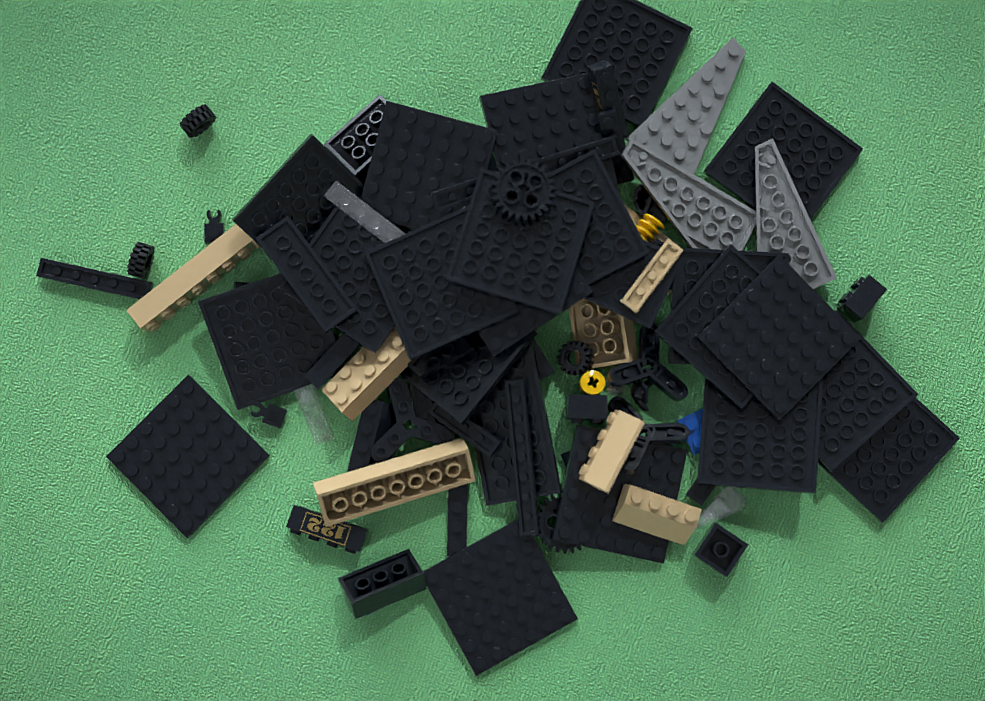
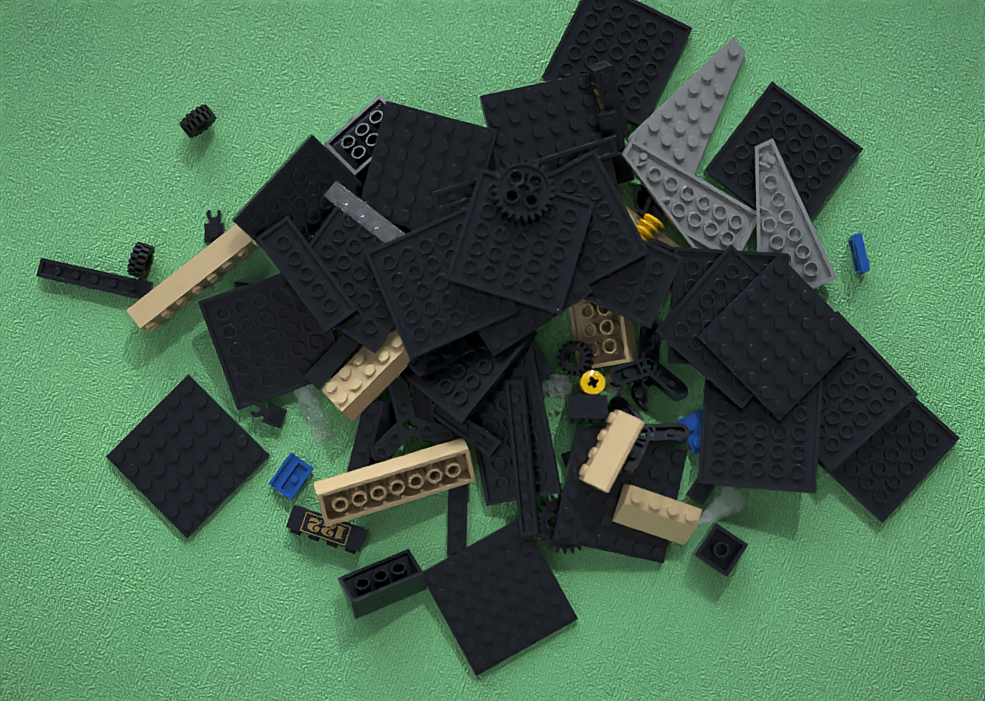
(291, 476): none -> blue plate
(557, 386): none -> clear head
(652, 276): tan tile -> none
(858, 254): none -> blue plate
(861, 298): black brick -> none

